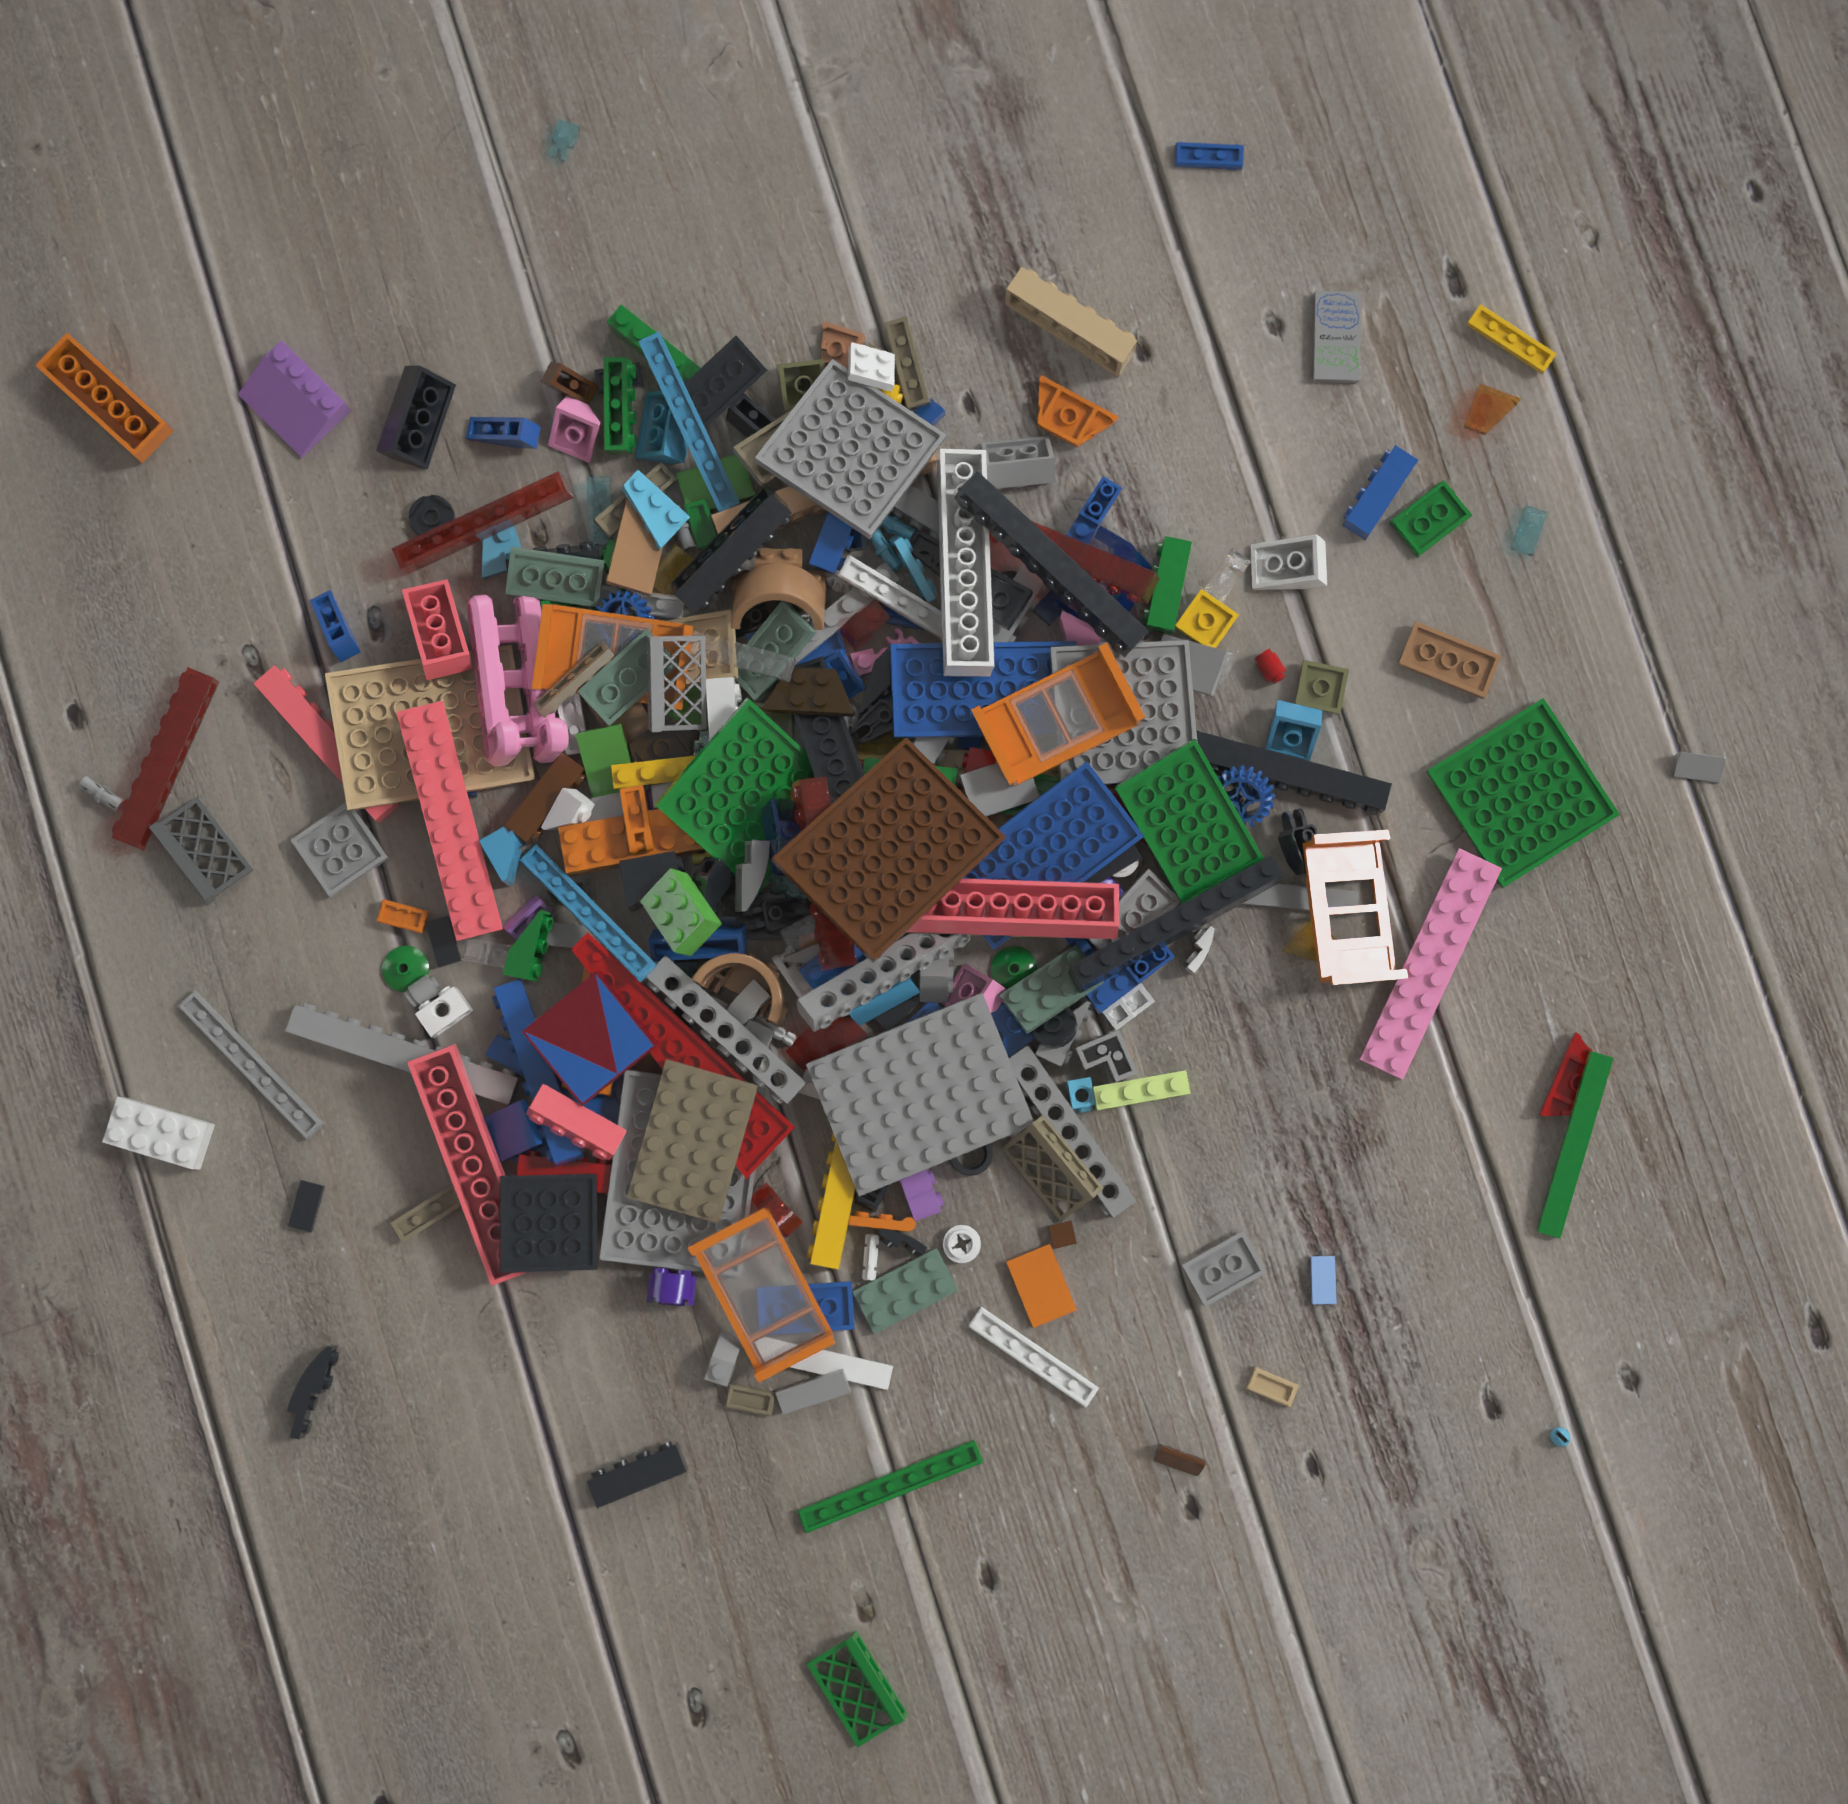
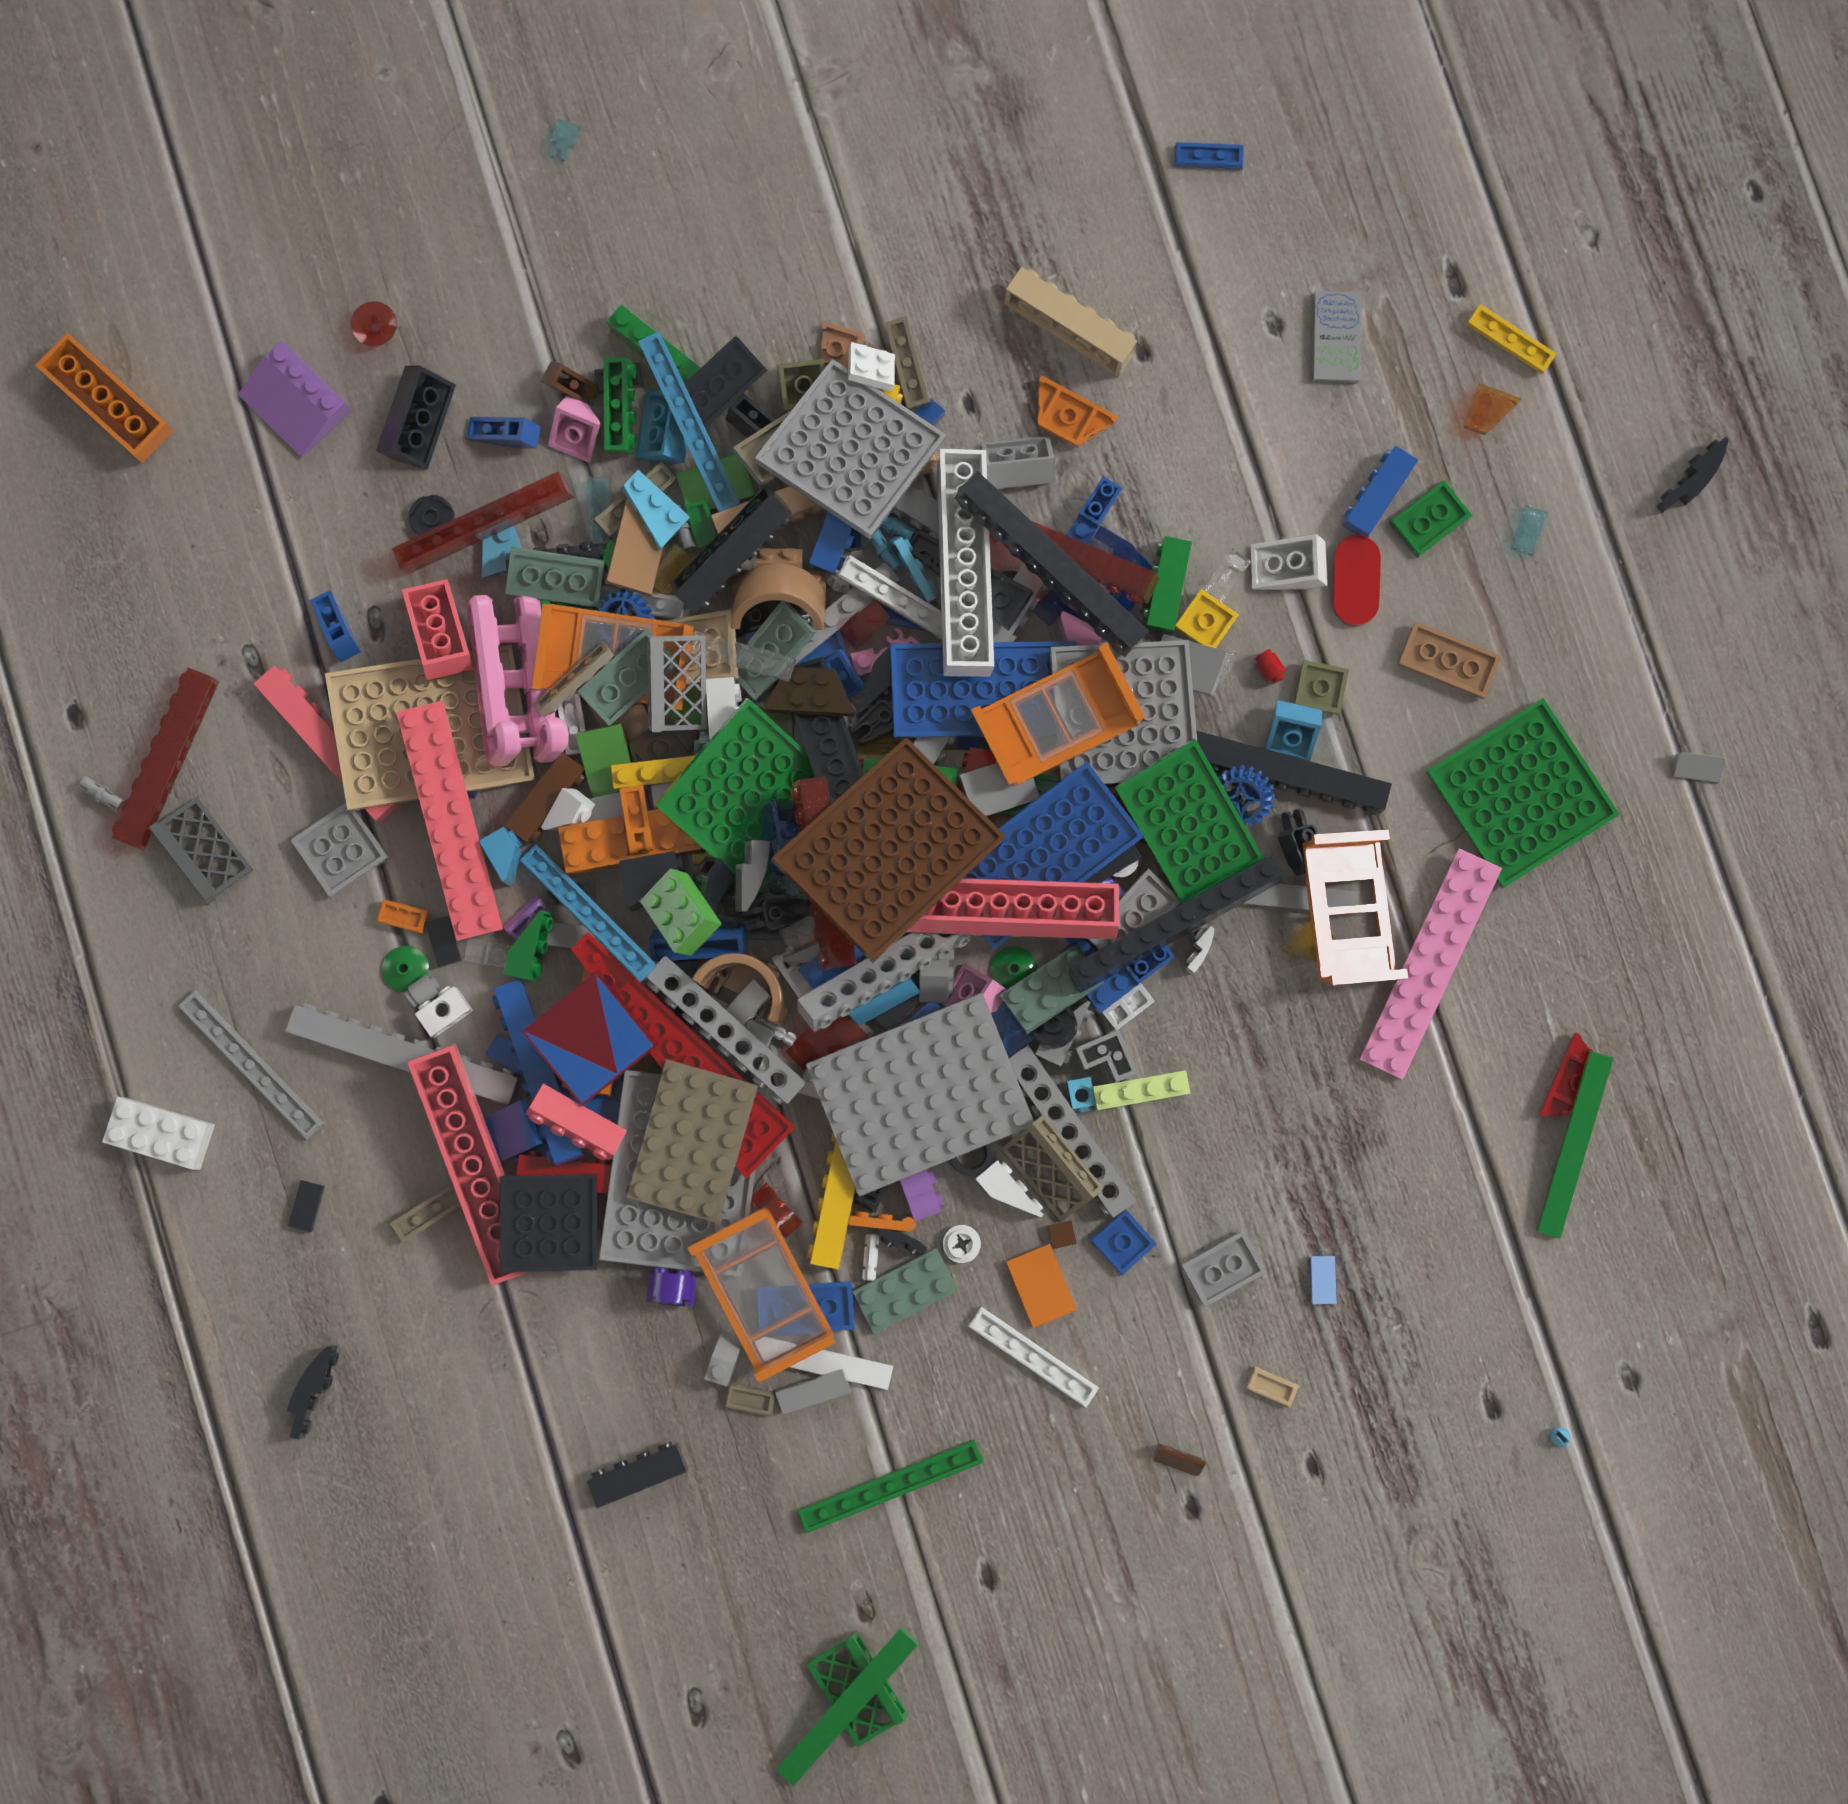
(370, 314): none -> clear red dish
(847, 1706): none -> green tile
(1001, 1186): none -> white slope
(1123, 1242): none -> blue tile
(1356, 580): none -> red tile
(1698, 475): none -> black slope

